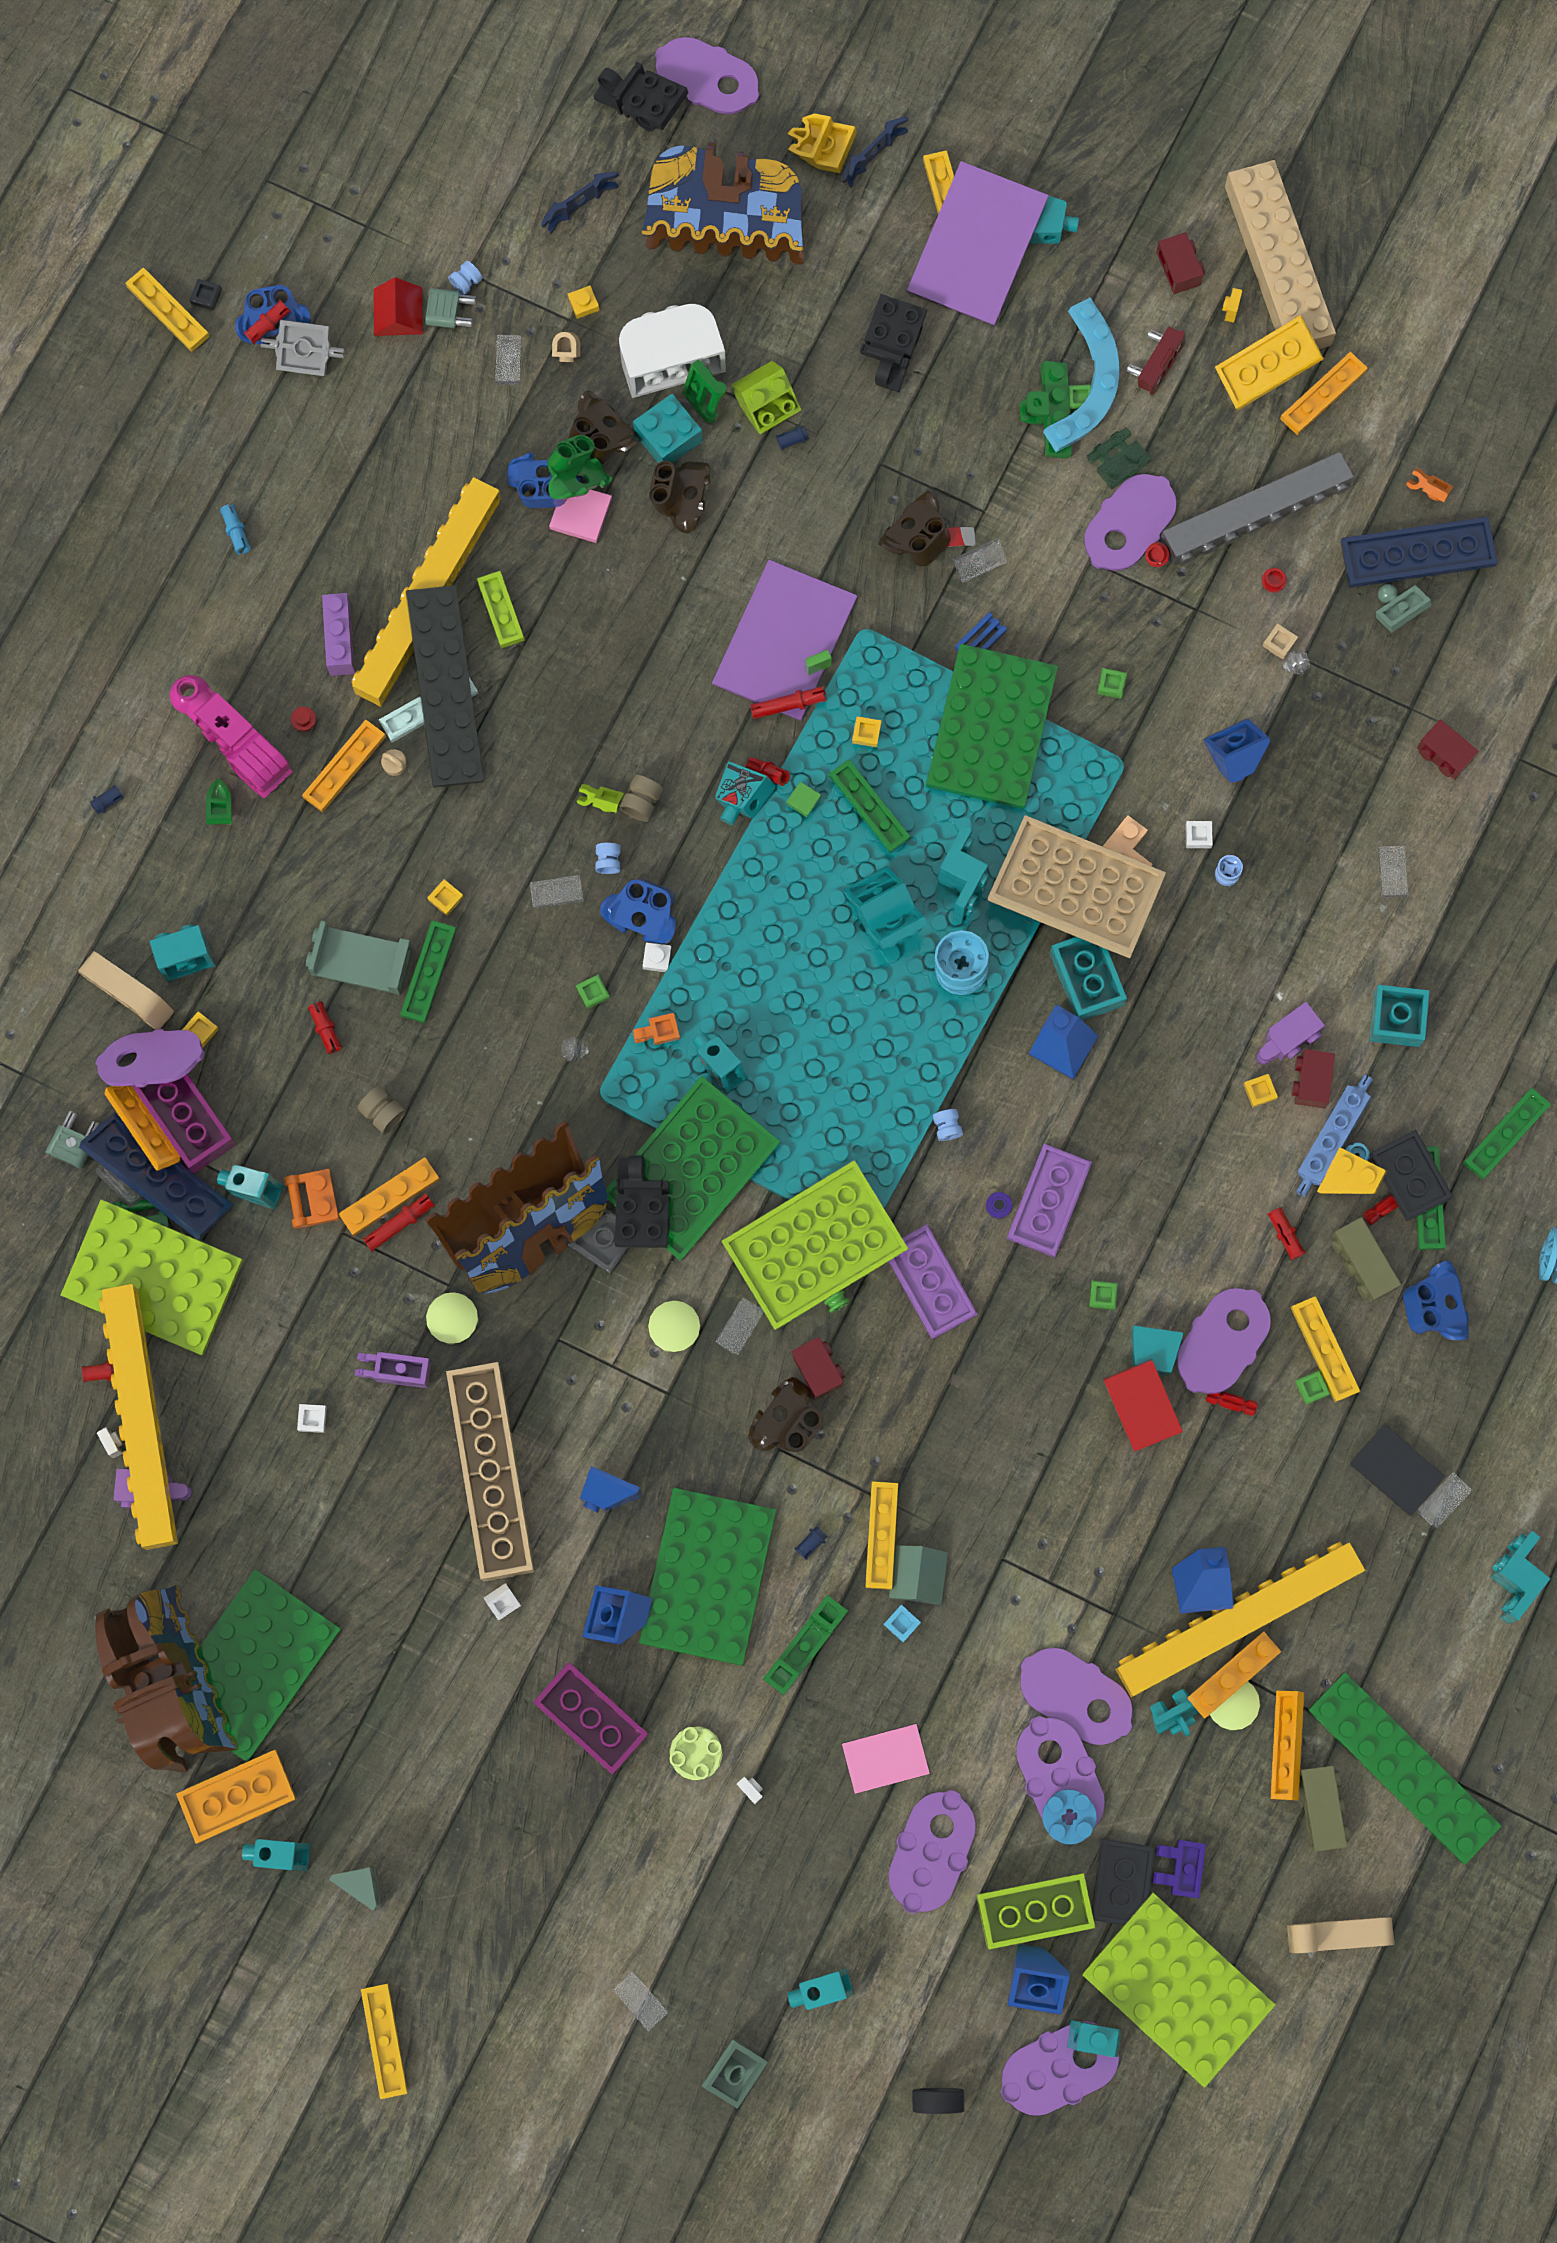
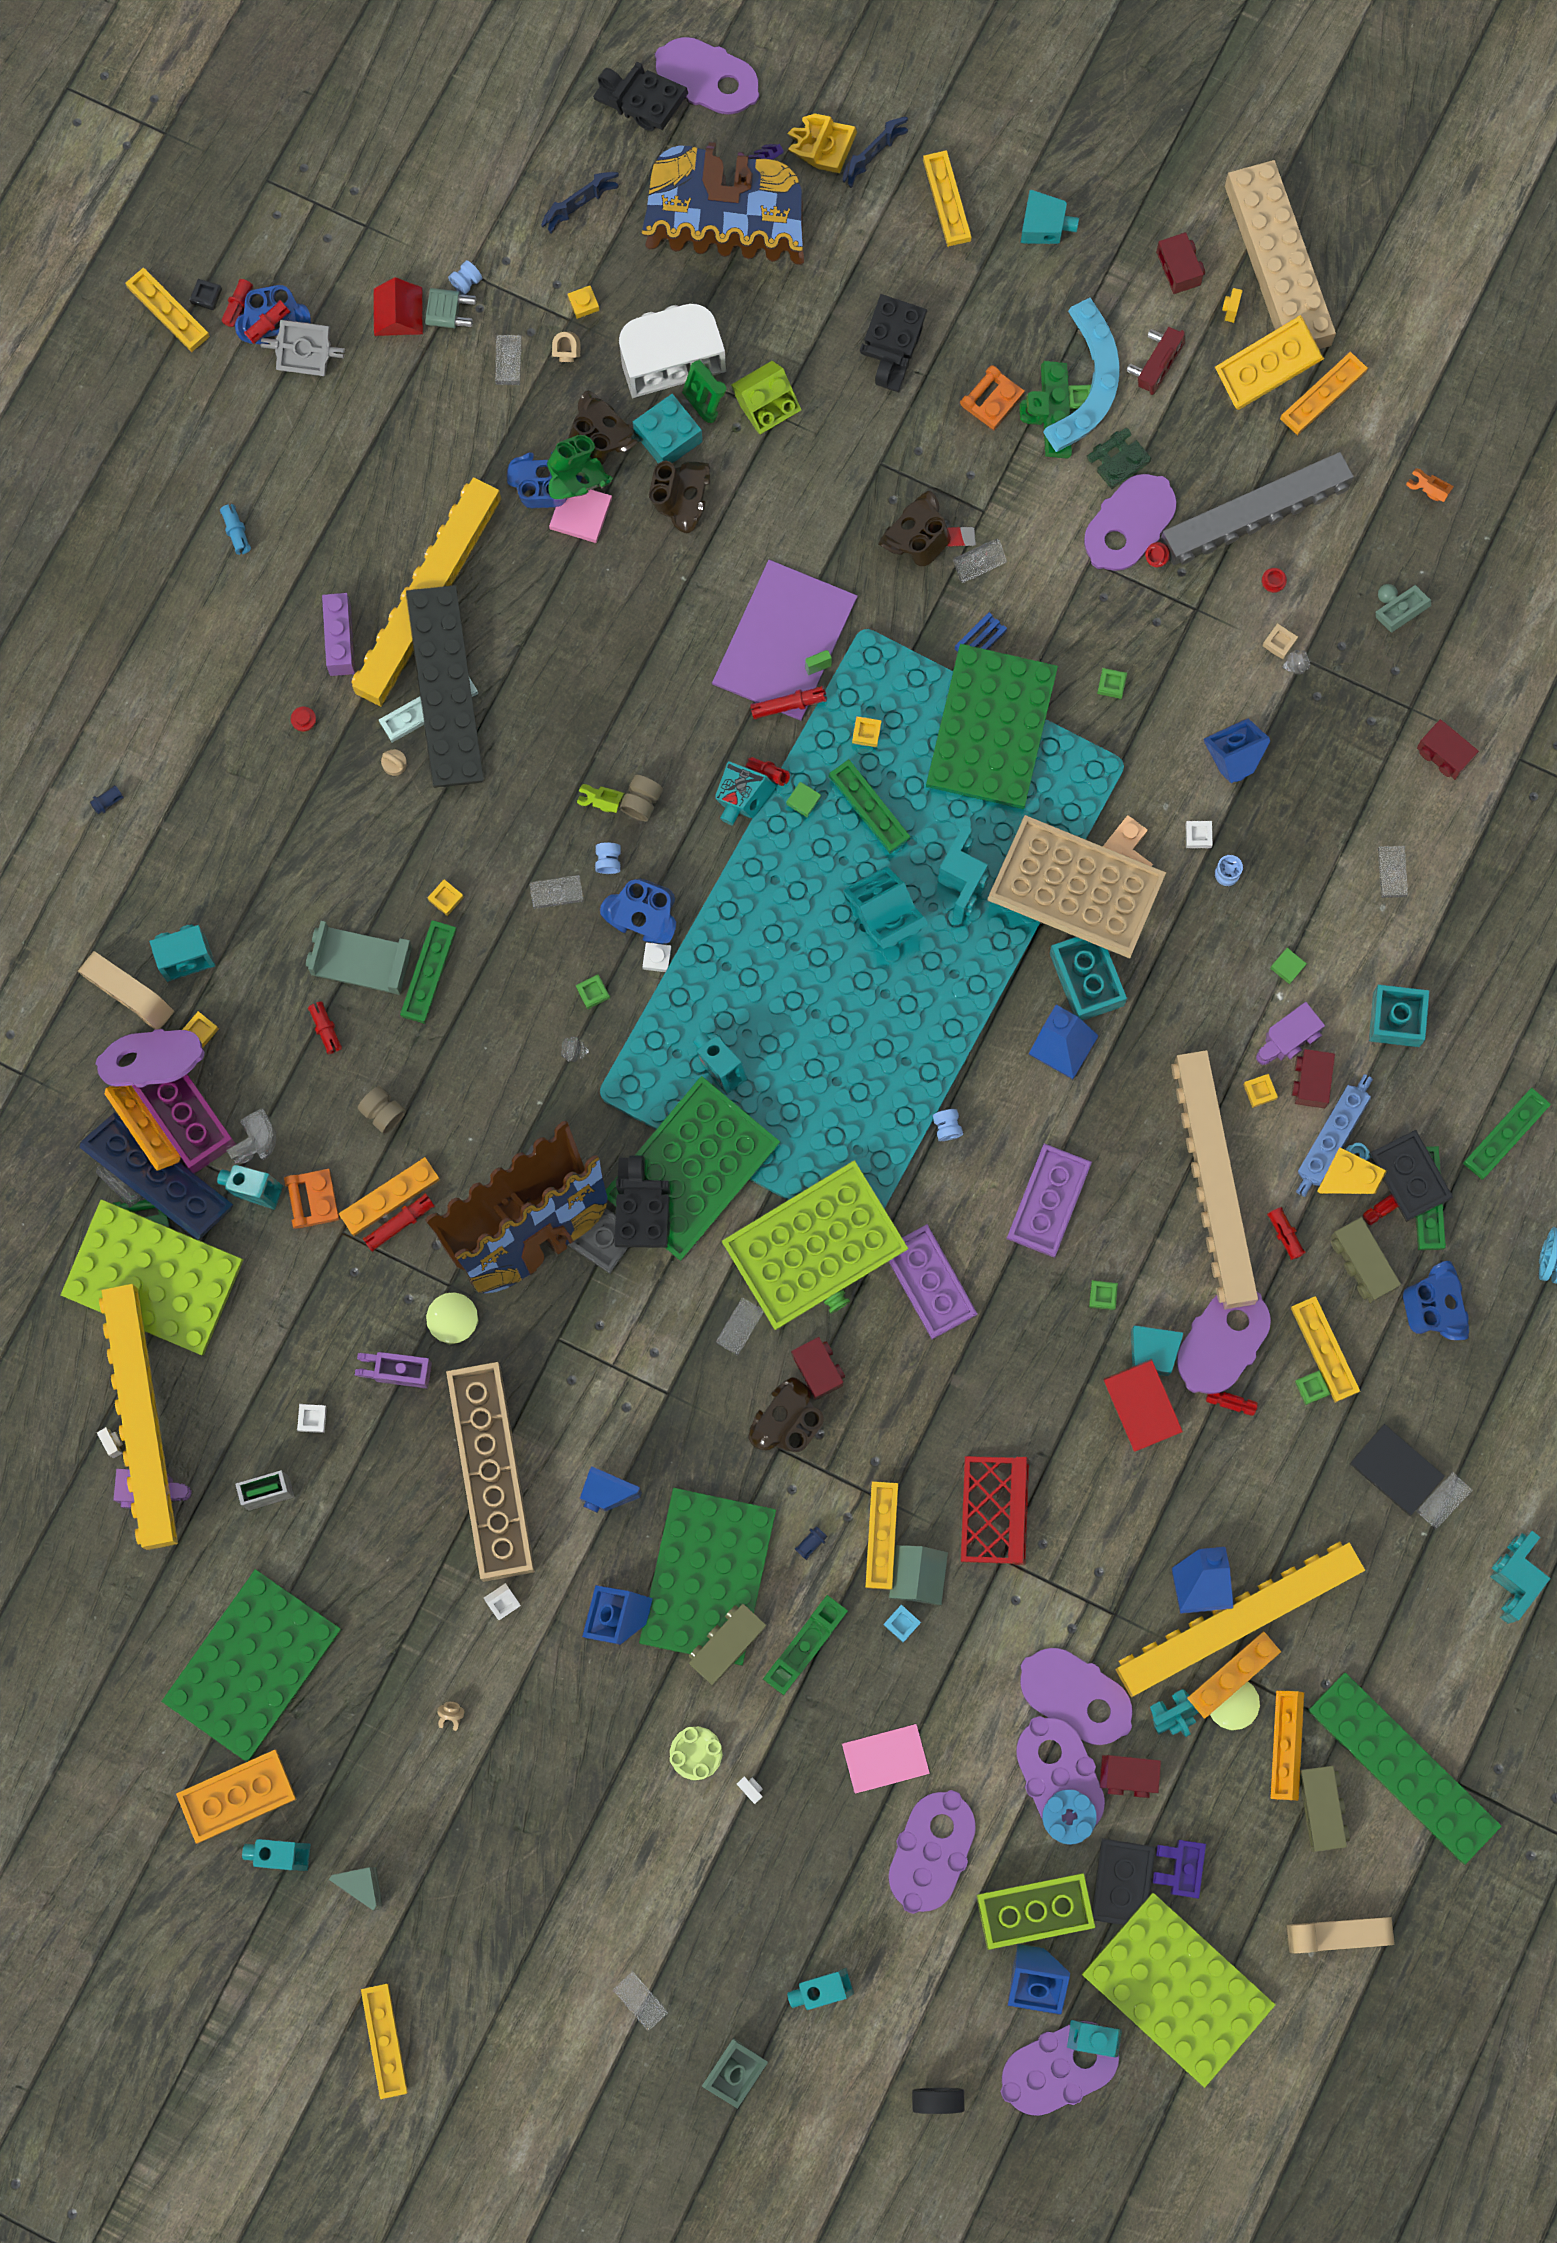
(66, 1142): sand green piece -> none
(97, 1372): red pin -> none
(165, 1699): reddish brown animal -> none
(218, 804): green plate -> none
(236, 302): none -> red axle
(245, 749): dark pink brick -> none
(261, 1138): none -> clear brick
(264, 1490): none -> piece
(344, 766): light orange plate -> none
(450, 1711): none -> tan plate
(500, 609): lime plate -> none
(591, 1718): magenta brick -> none
(661, 1029): orange plate -> none
(674, 1326): yellowish green dish -> none
(726, 1644): none -> olive brick
(768, 151): none -> dark purple tile
(792, 437): dark blue pin -> none
(958, 949): medium azure wheel -> none
(977, 243): medium lavender piece -> none
(999, 402): none -> orange plate
(999, 1205): dark purple tile -> none
(1018, 1510): none -> red fence
(1130, 1774): none -> dark red brick
(1215, 1180): none -> tan brick
(1288, 966): none -> bright green tile
(1418, 552): dark blue plate -> none

